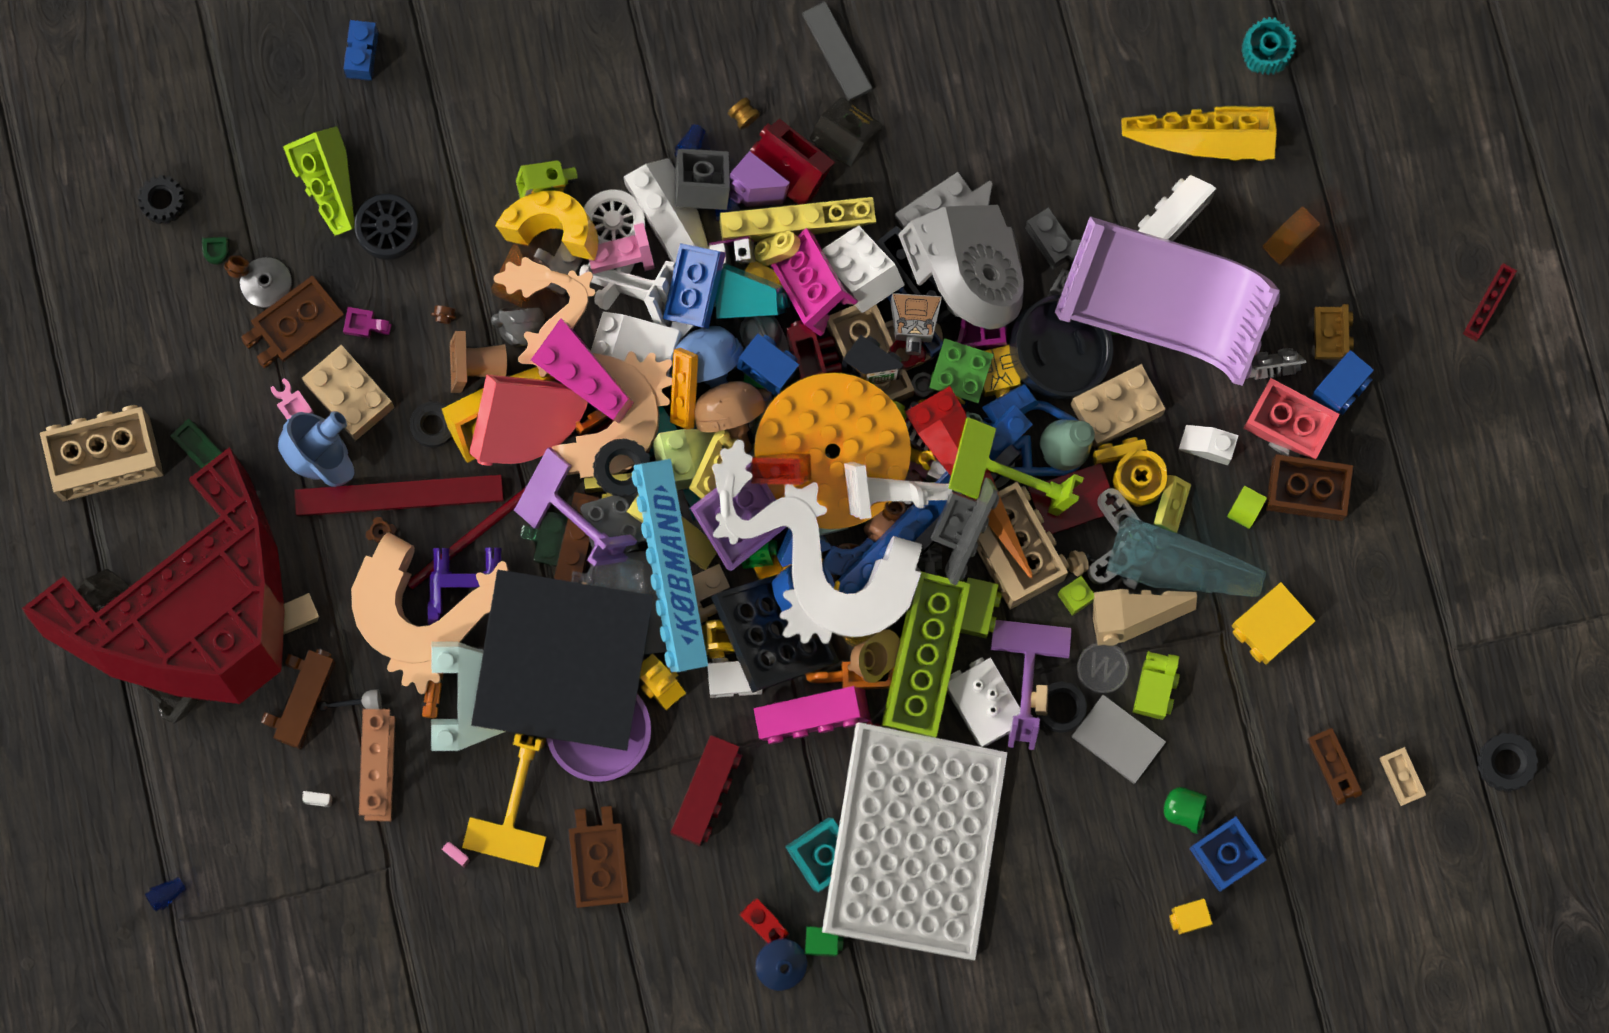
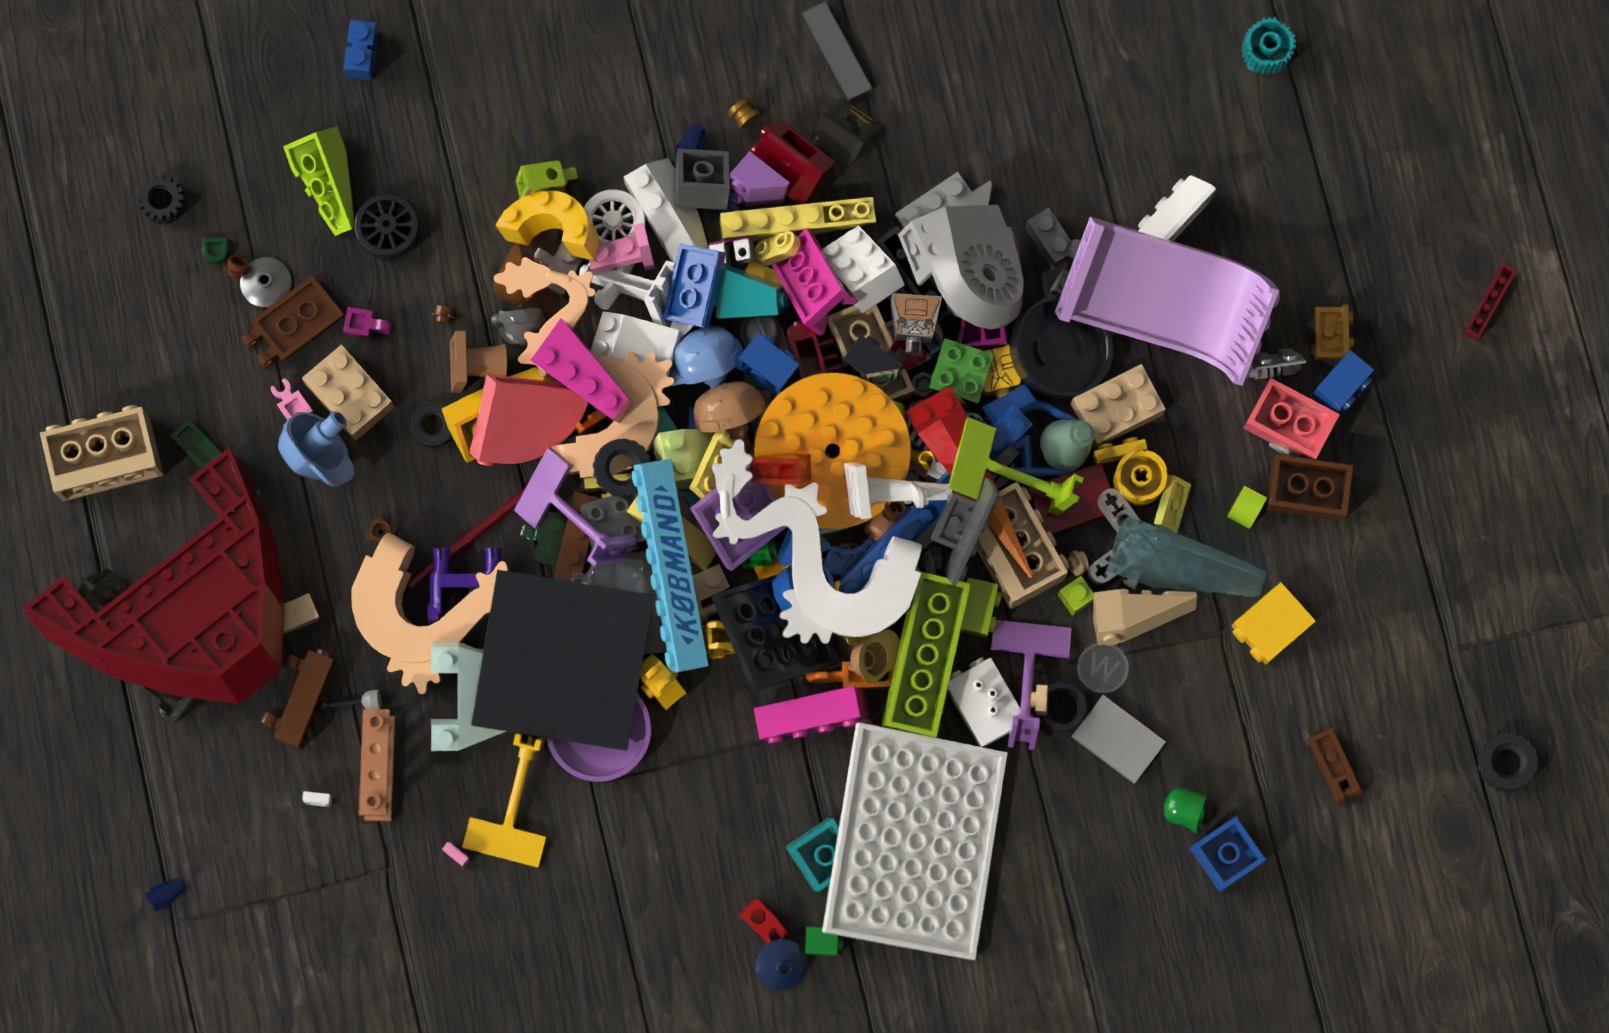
(398, 495): dark red tile -> none
(432, 698): orange axle -> none
(598, 861): reddish brown tile -> none
(684, 388): light orange tile -> none
(705, 791): dark red brick -> none
(727, 679): white piece -> none
(1155, 685): lime hinge -> none
(1190, 917): yellow brick -> none
(1209, 443): white slope -> none
(1224, 134): yellow wedge -> none
(1291, 235): clear orange slope -> none
(1402, 776): tan plate -> none

